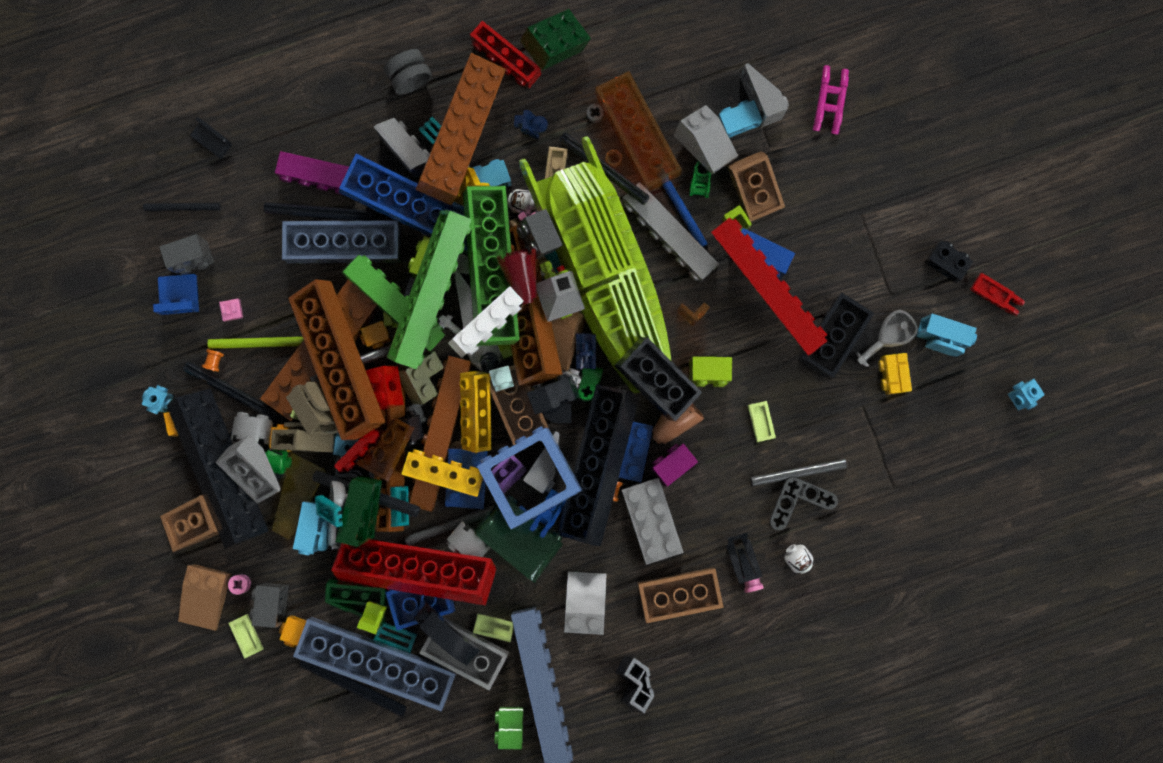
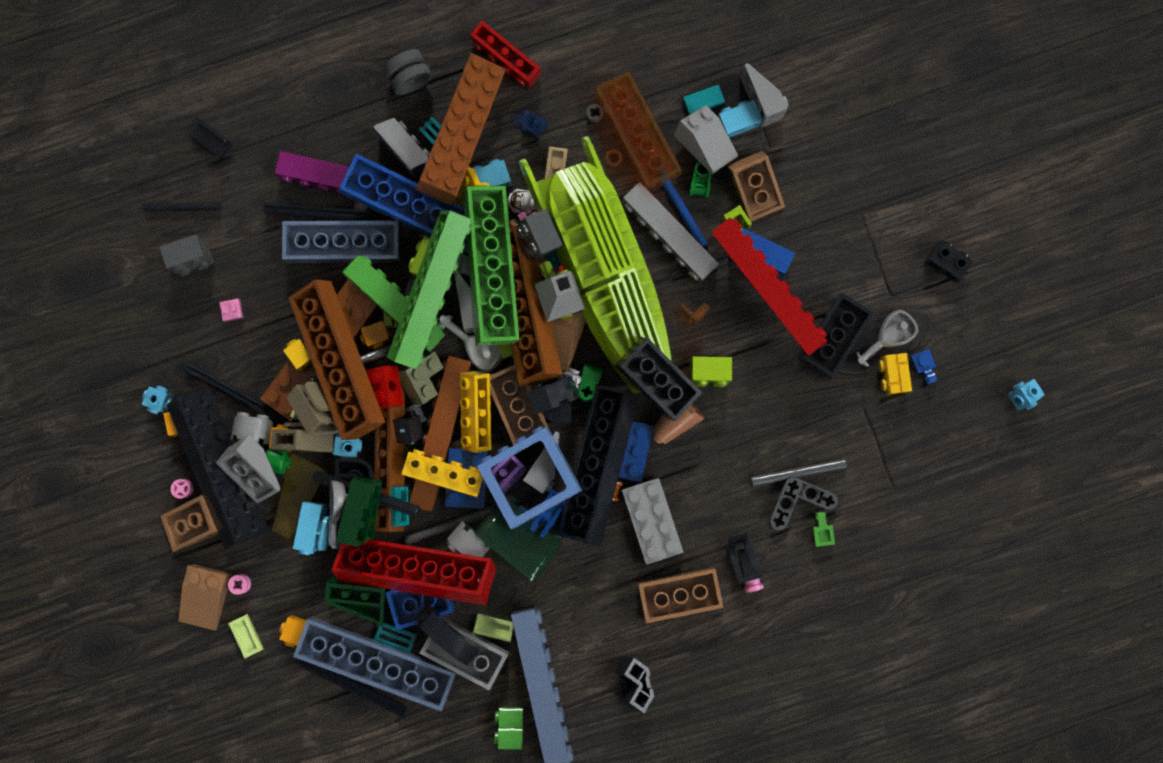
(177, 295): blue bracket -> none
(178, 488): none -> bright pink wheel
(212, 360): orange bush -> none
(254, 342): lime piece -> none
(269, 605): dark grey brick -> none
(298, 354): none -> yellow brick
(328, 507): teal tile -> none
(358, 449): red hinge -> none
(372, 617): lime panel -> none
(386, 453): reddish brown wing -> none
(480, 328): white brick -> none
(487, 365): black wheel -> none
(501, 378): light aqua brick -> none
(520, 273): dark red cone -> none
(555, 39): dark green brick -> none
(585, 350): dark blue hips -> none
(585, 603): light grey slope -> none
(610, 172): black axle -> none
(674, 464): magenta piece -> none
(710, 97): none -> teal tile
(761, 421): yellowish green tile -> none
(799, 558): white head -> none
(822, 106): dark pink piece -> none
(823, 533): none -> bright green plate
(923, 363): none -> blue plate
(946, 335): medium azure brick -> none
(996, 293): red hinge -> none

